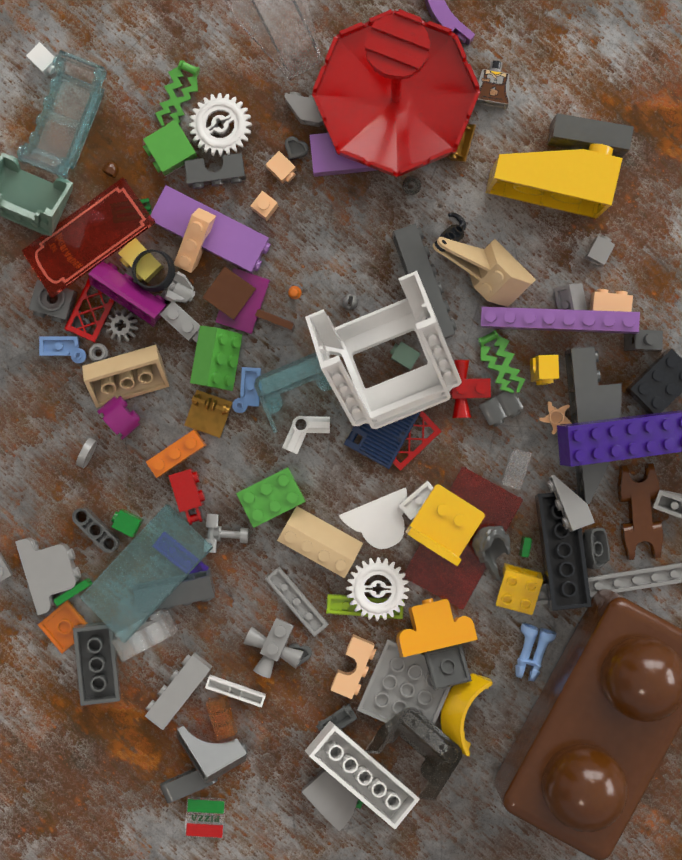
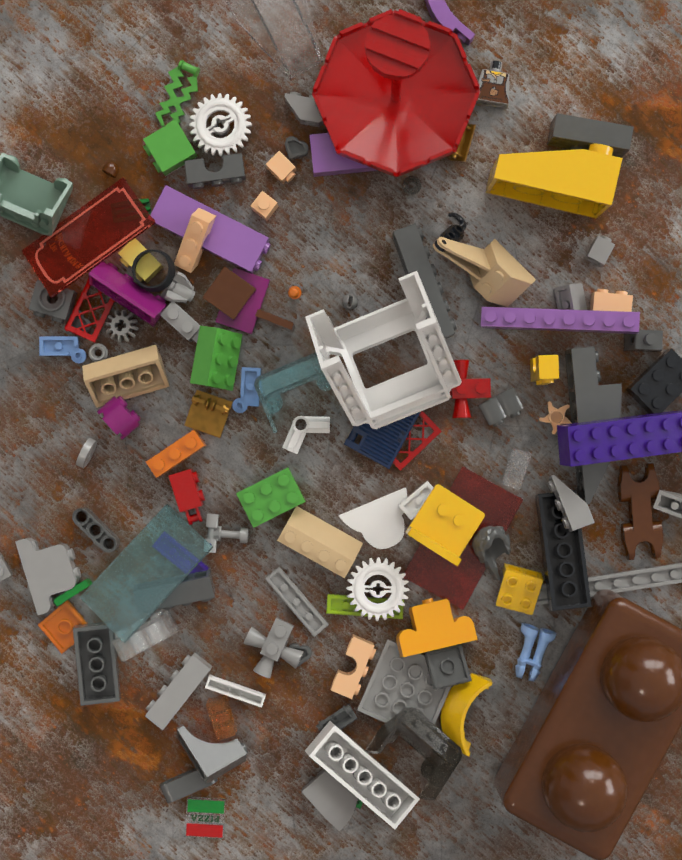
(42, 59): white brick -> none
(65, 115): windscreen -> none
(126, 522): green brick -> none
(404, 355): sand green brick -> none
(502, 343): bright green piece -> none
(525, 546): green tile -> none
(596, 547): dark grey piece -> none

